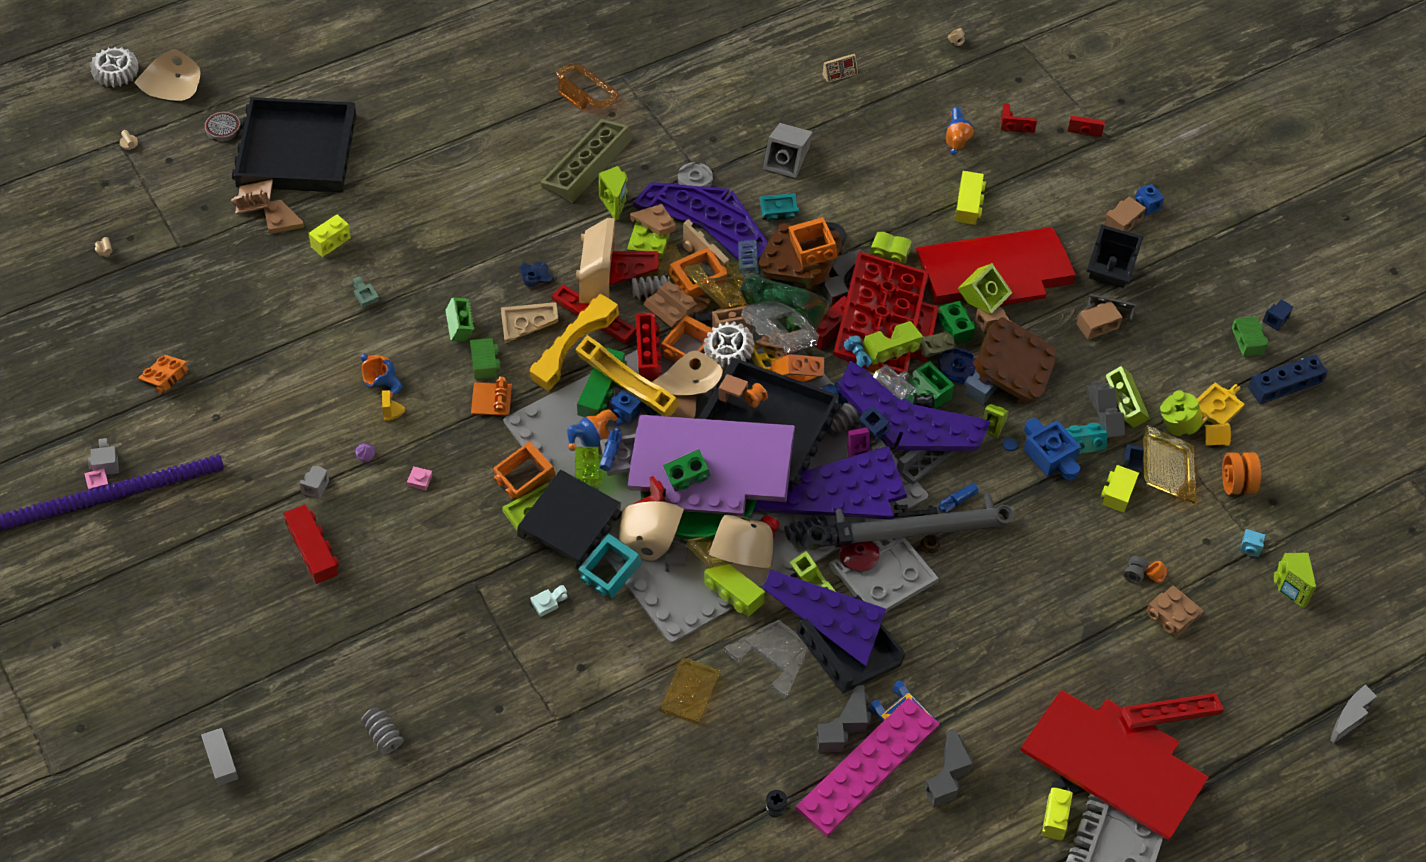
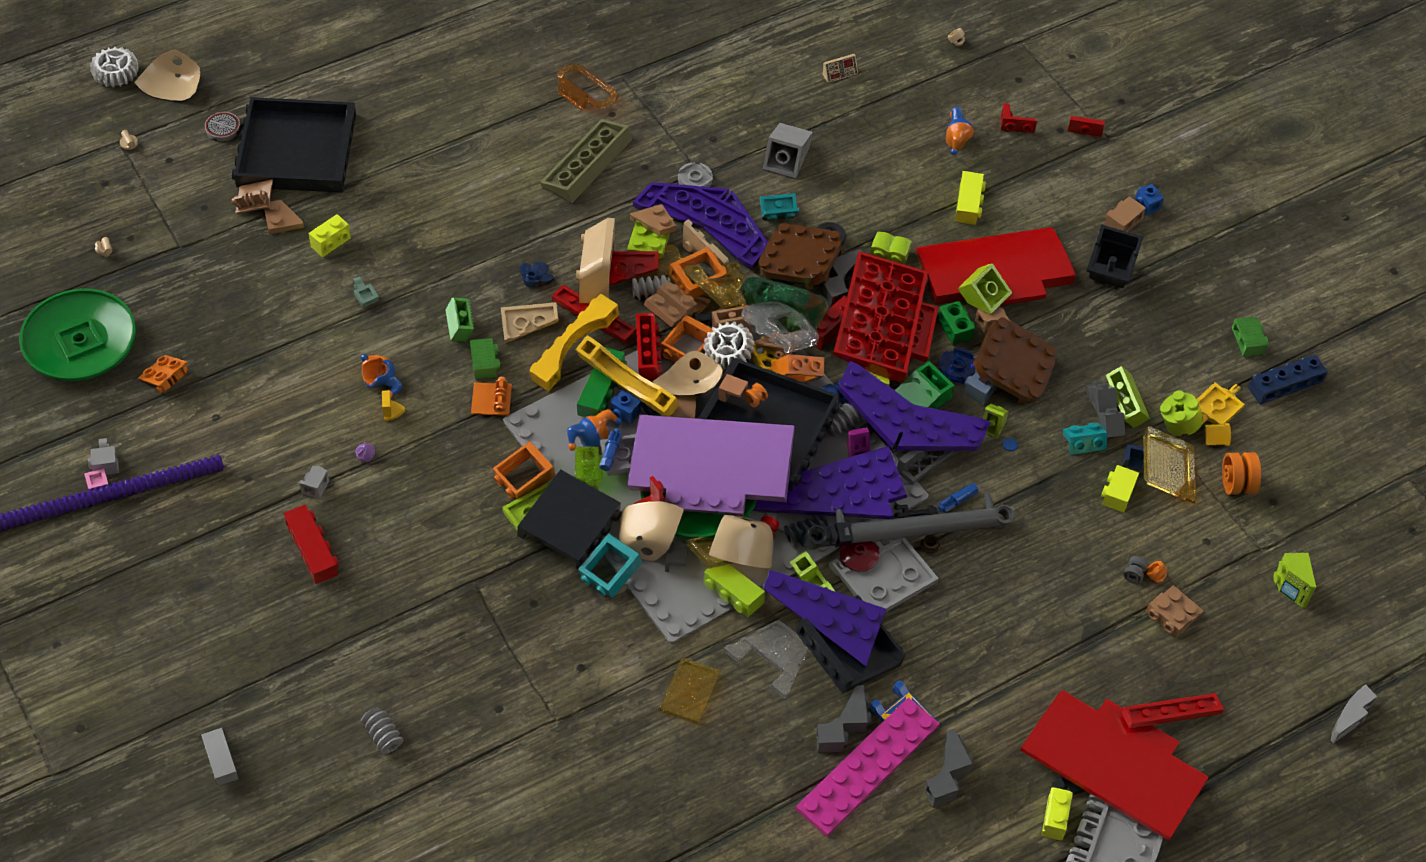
(55, 324): none -> green dish
(419, 478): bright pink plate -> none
(547, 602): light aqua plate -> none
(613, 190): lime slope -> none
(684, 466): green brick -> none
(748, 268): clear light blue slope -> none
(773, 797): black bush -> none
(817, 229): orange window -> none
(855, 344): dark azure piece -> none
(873, 415): dark blue brick -> none
(893, 382): clear plate -> none
(903, 340): lime arch -> none
(924, 400): black bush -> none
(937, 344): olive plate -> none
(1061, 448): blue brick -> none
(1099, 320): medium nougat brick -> none
(1117, 303): dark grey piece -> none
(1252, 543): medium azure bracket -> none
(1278, 314): dark blue brick -> none

